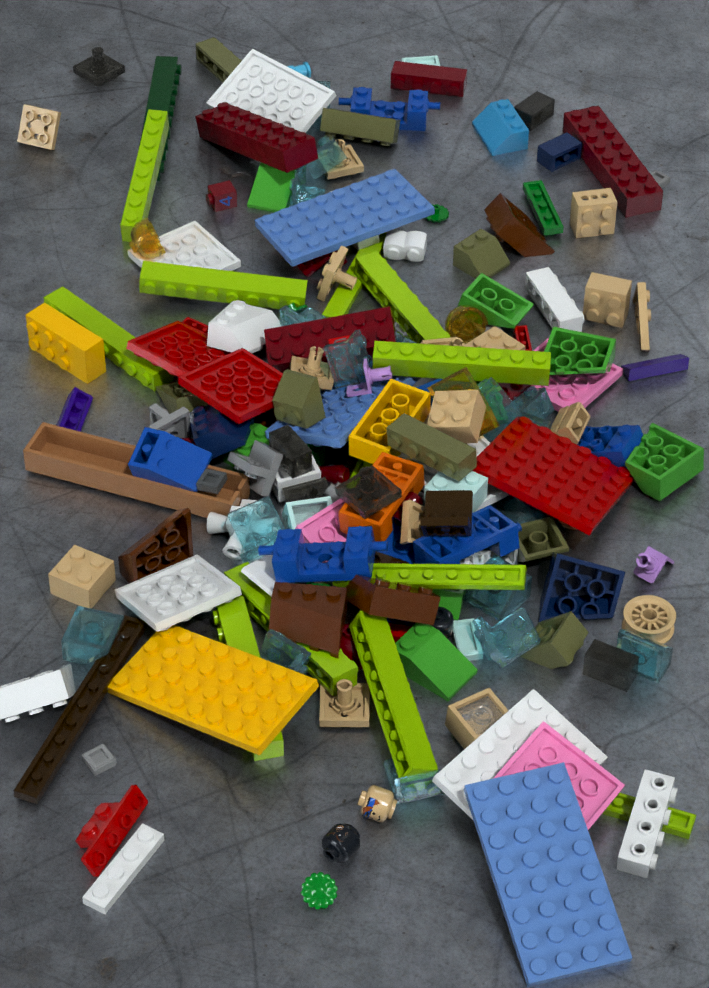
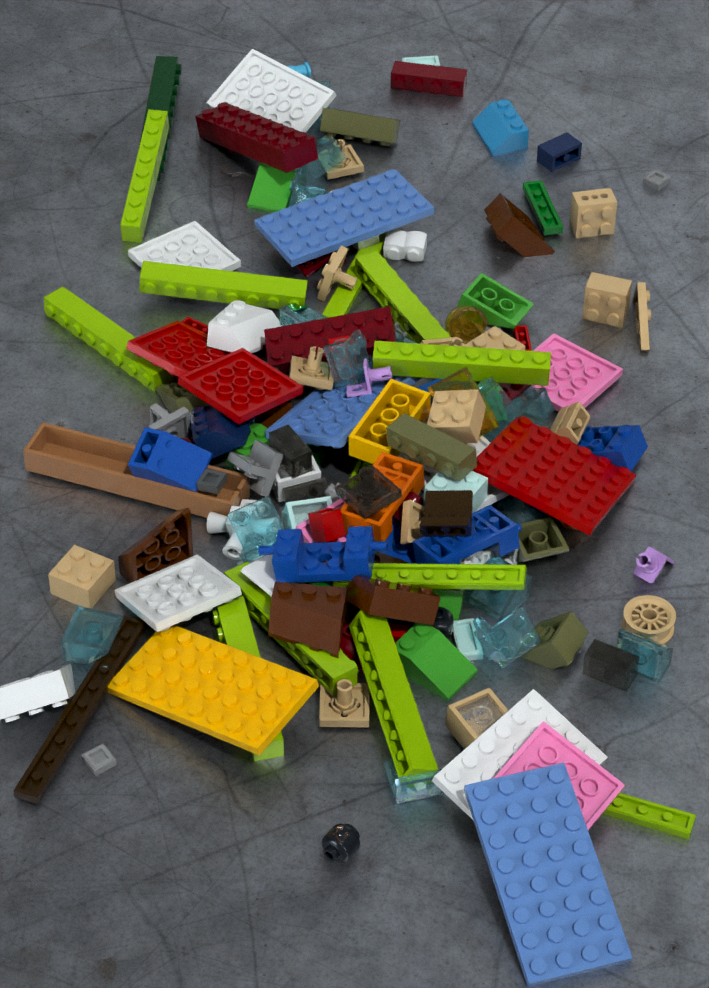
(45, 126): tan plate -> none
(66, 343): yellow brick -> none
(75, 410): dark purple slope -> none
(99, 68): clear smoke plate -> none
(109, 828): red bracket -> none
(123, 868): white plate -> none
(146, 240): clear yellow cylinder -> none
(216, 58): olive brick -> none
(222, 196): dark red brick -> none
(284, 652): clear light blue bracket -> none
(298, 400): olive slope -> none
(319, 890): green piece -> none
(327, 525): none -> red brick
(335, 473): dark red cone -> none
(377, 803): tan head -> none
(412, 114): blue brick -> none
(441, 214): green piece -> none
(480, 254): olive slope -> none
(535, 109): clear smoke brick -> none
(553, 300): white brick -> none
(579, 352): bright green wedge -> none
(579, 587): dark blue wedge -> none
(613, 161): dark red brick -> none
(645, 824): white brick -> none
(655, 367): dark purple slope -> none
(664, 462): bright green wedge -> none

